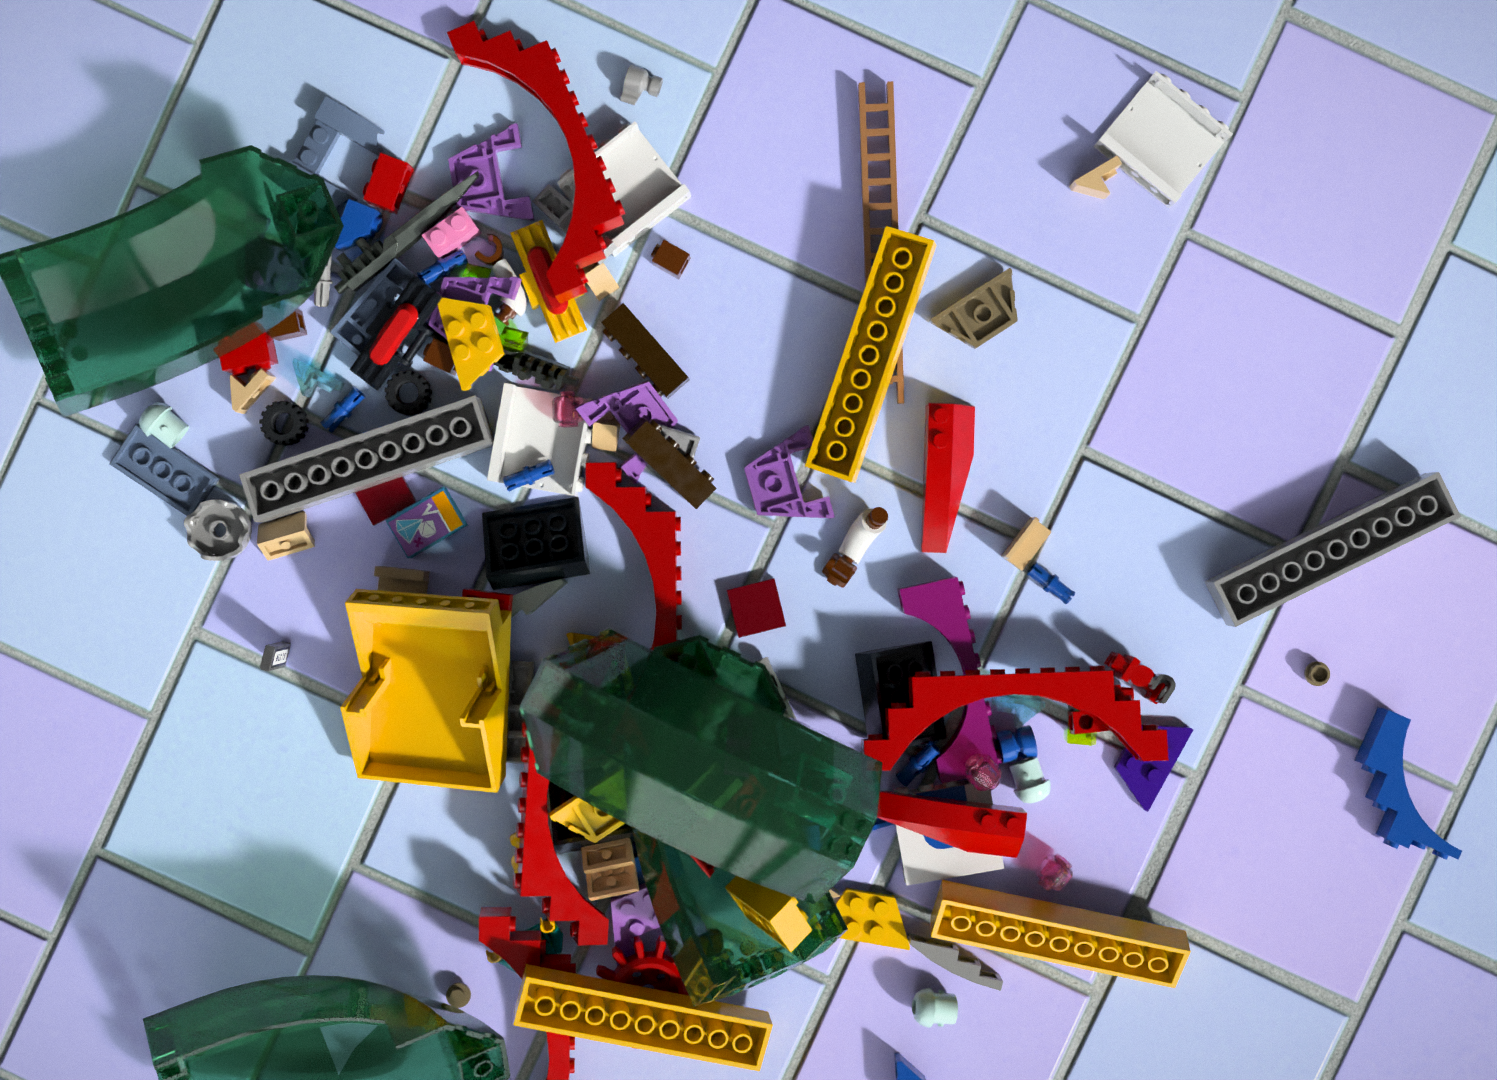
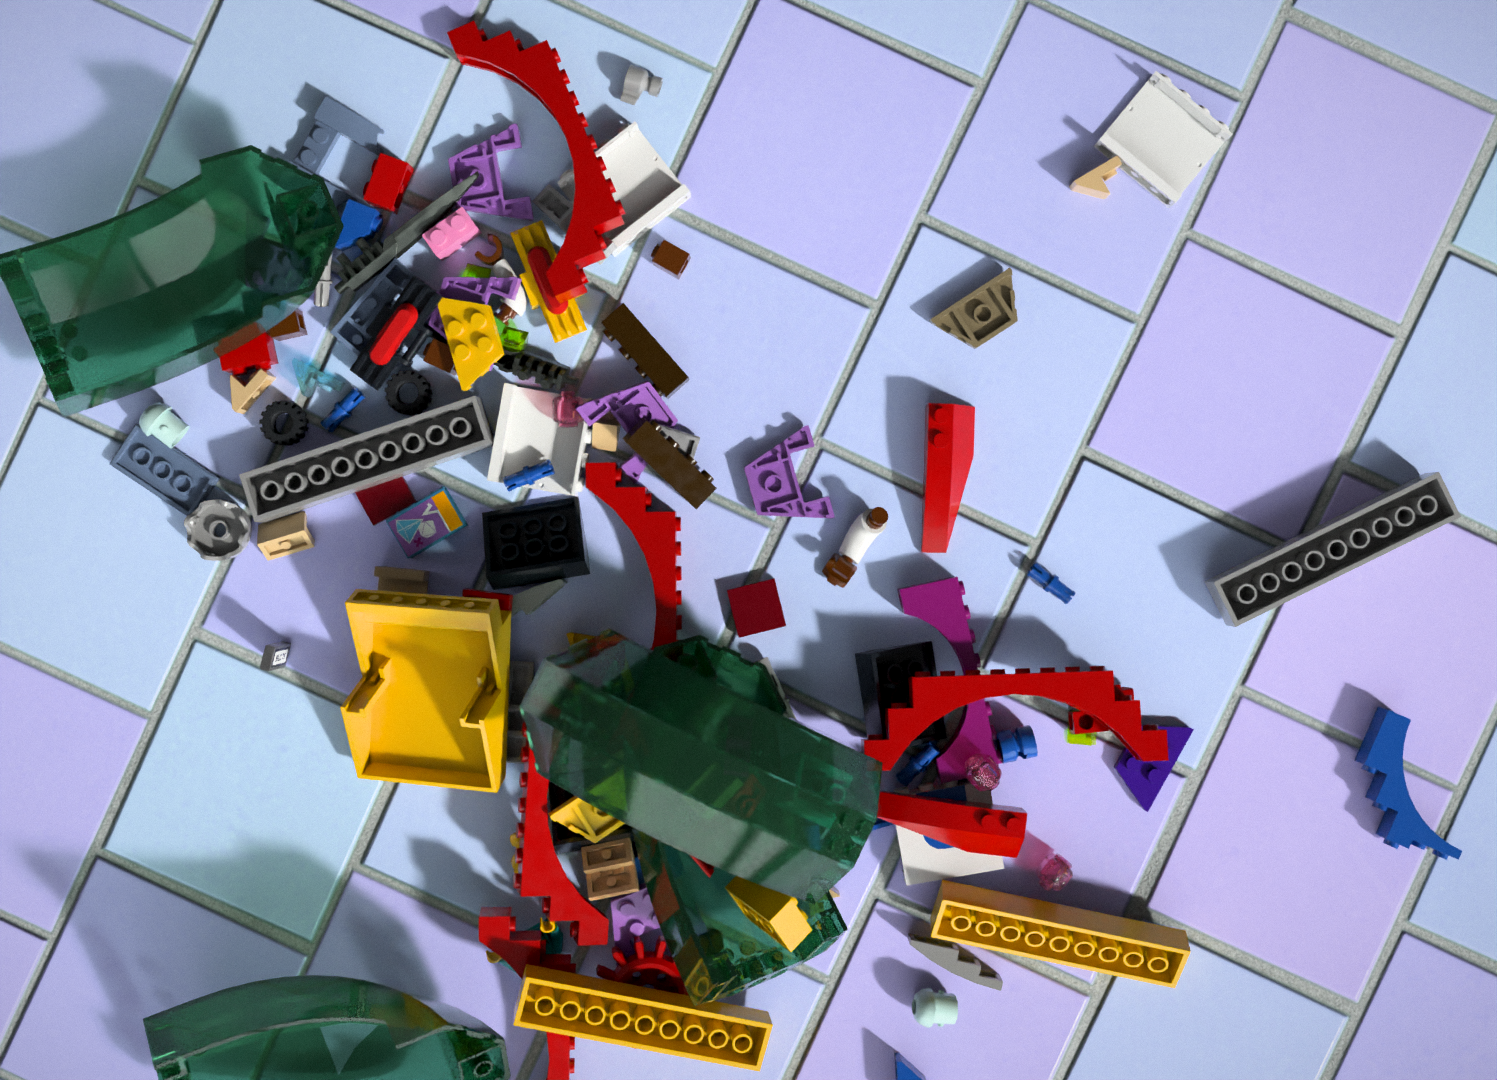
(443, 267): blue pin -> none
(458, 995): dark tan plate -> none
(600, 280): slope -> none
(866, 182): medium nougat ladder -> none
(871, 354): yellow brick -> none
(872, 918): yellow wing -> none
(1024, 707): clear light blue slope -> none
(1026, 543): tan panel -> none
(1030, 781): light aqua piece -> none
(1128, 668): red hips -> none
(1317, 673): dark tan plate -> none

